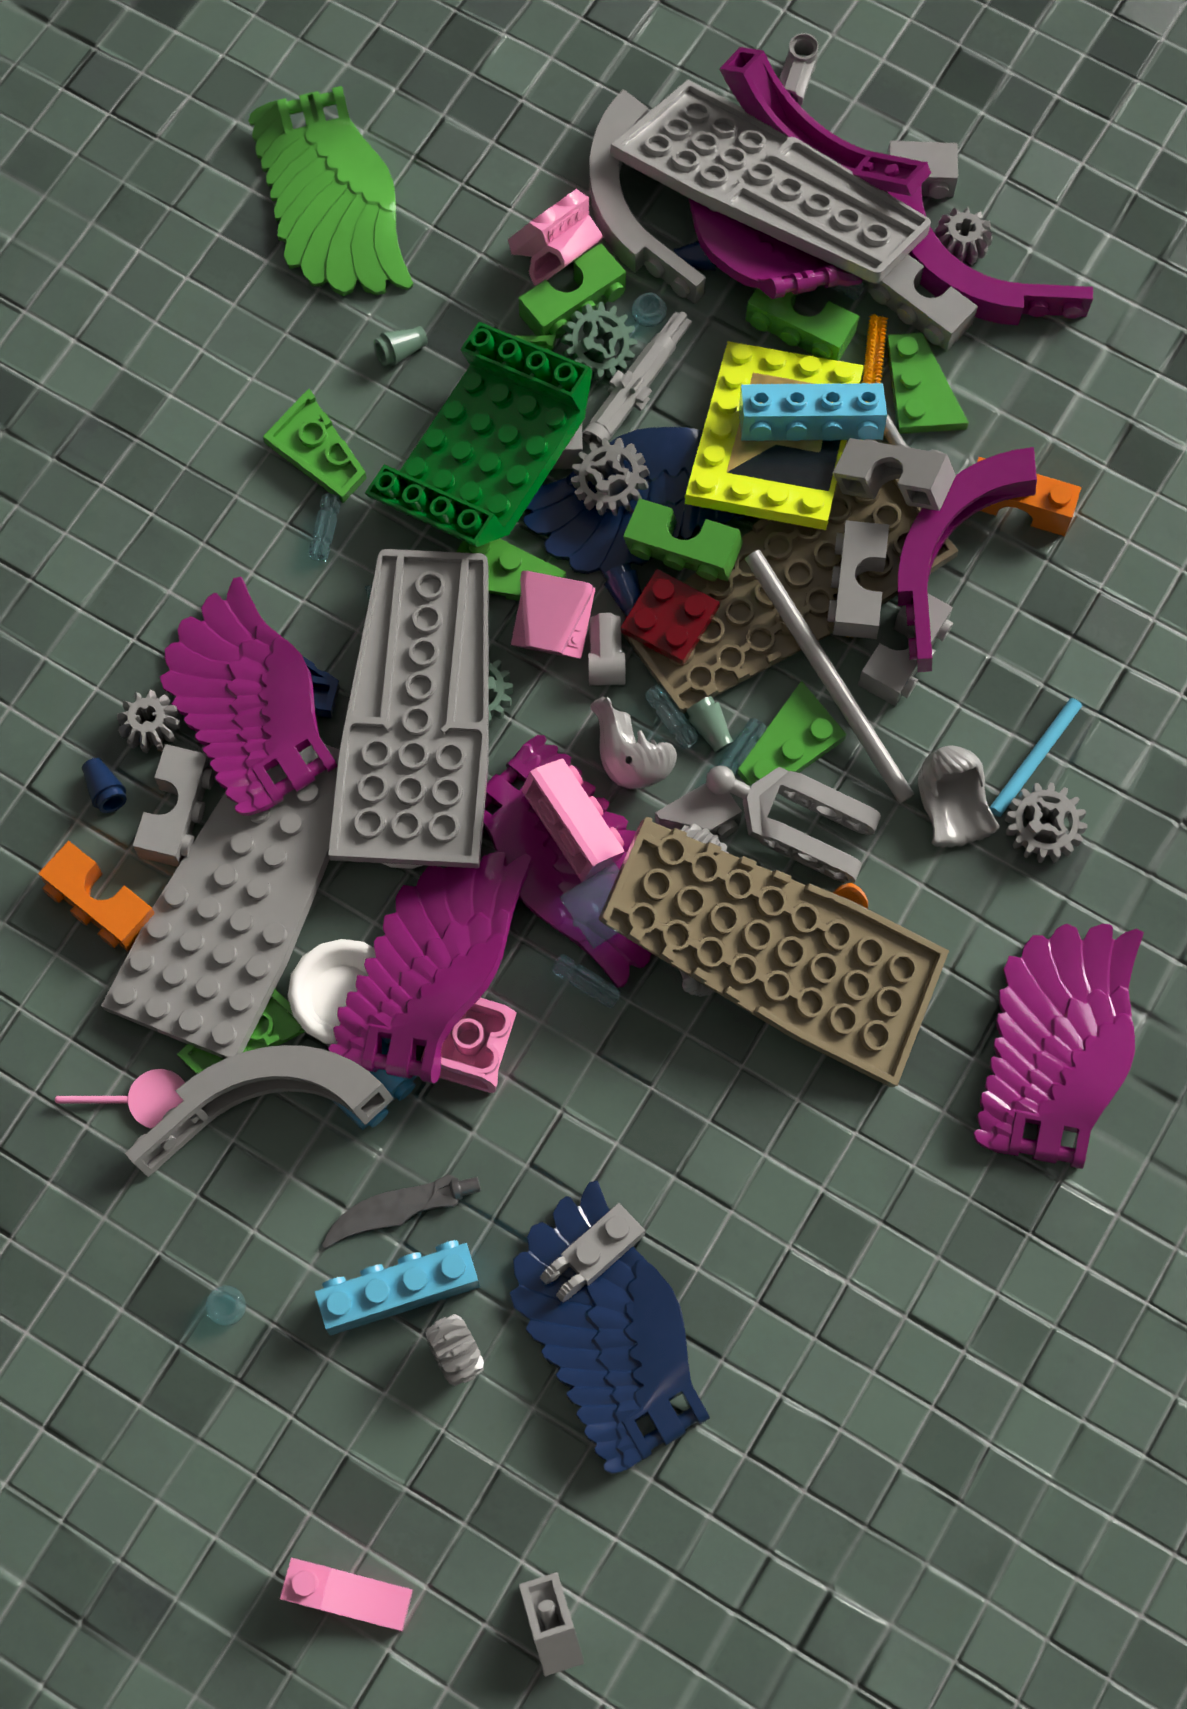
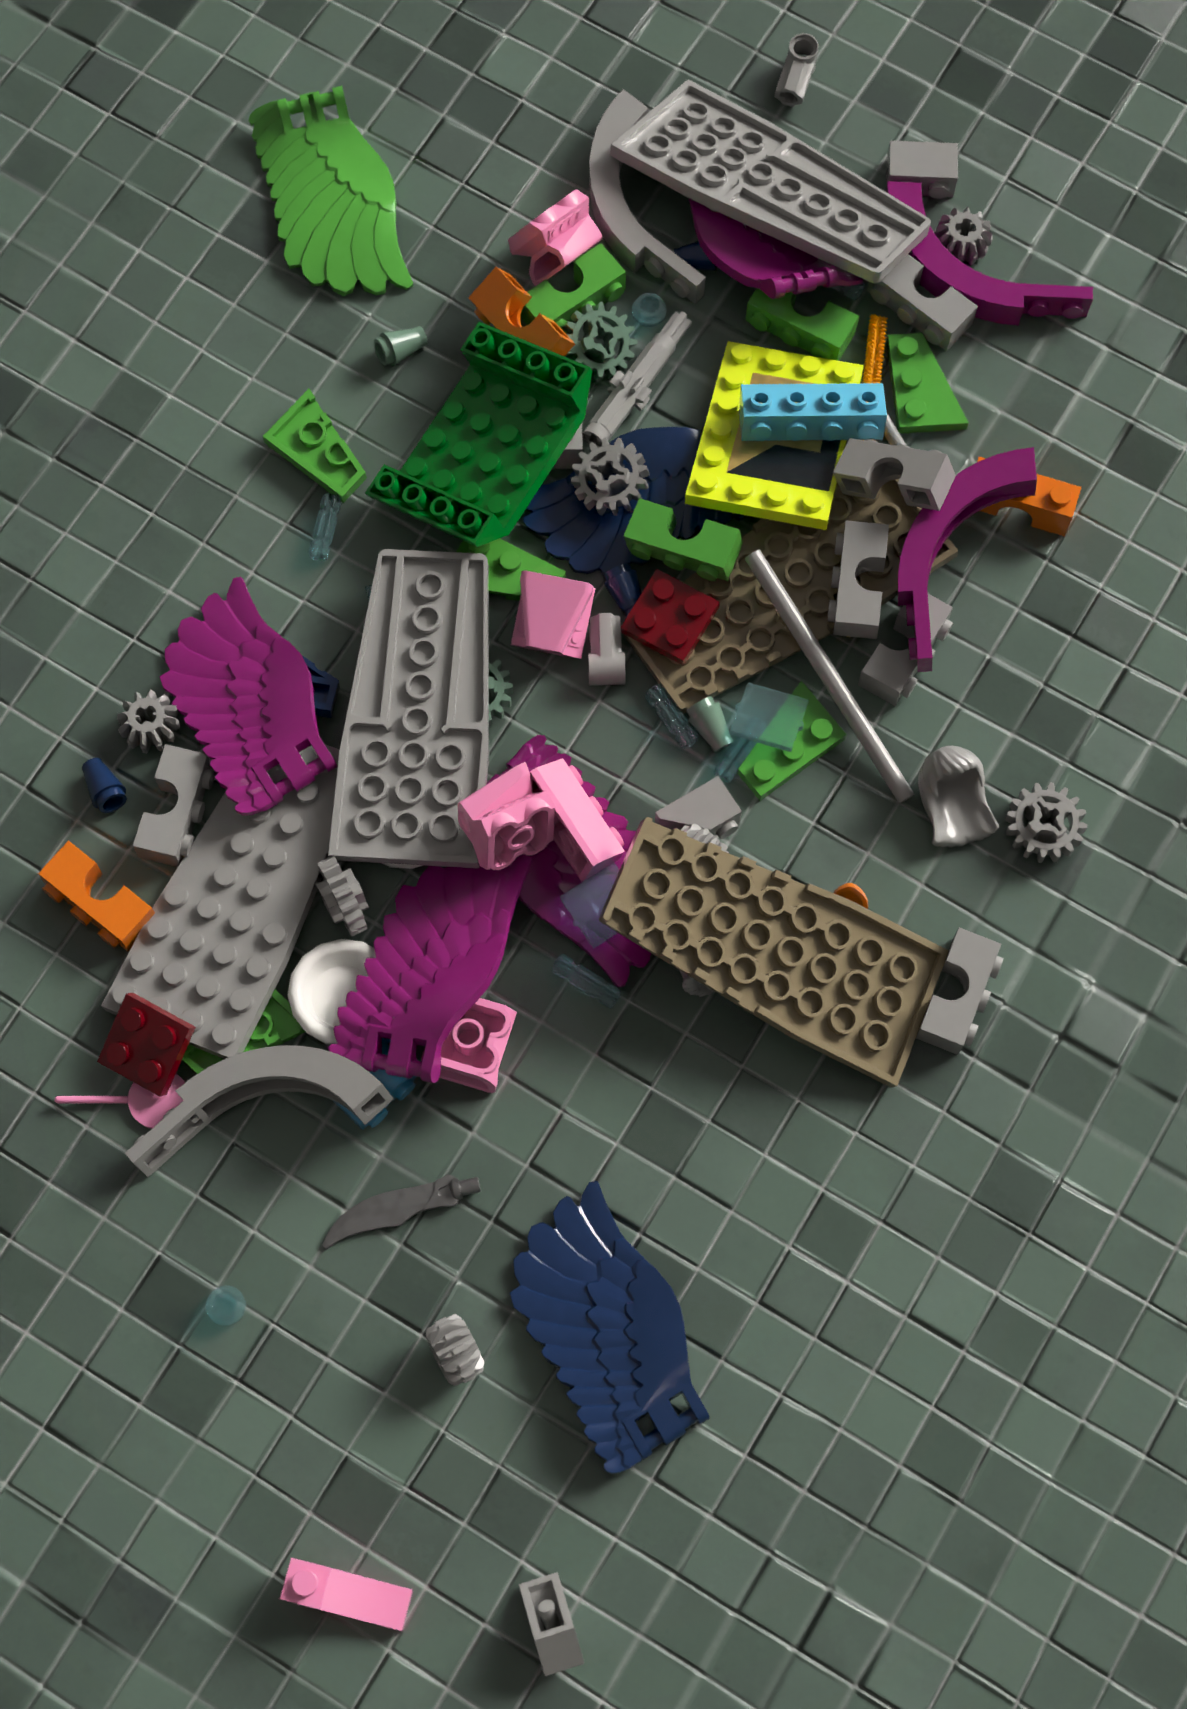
(146, 1044): none -> dark red plate
(342, 896): none -> light grey gear
(397, 1288): medium azure brick -> none
(500, 302): none -> orange arch
(507, 819): none -> bright pink piece
(595, 1251): light grey hinge -> none
(624, 760): light grey piece -> none
(766, 99): magenta arch -> none
(769, 717): none -> clear light blue piece
(788, 840): light grey piece -> none
(972, 962): none -> light grey arch
(1035, 757): medium azure bar -> none
(1060, 1042): magenta animal -> none

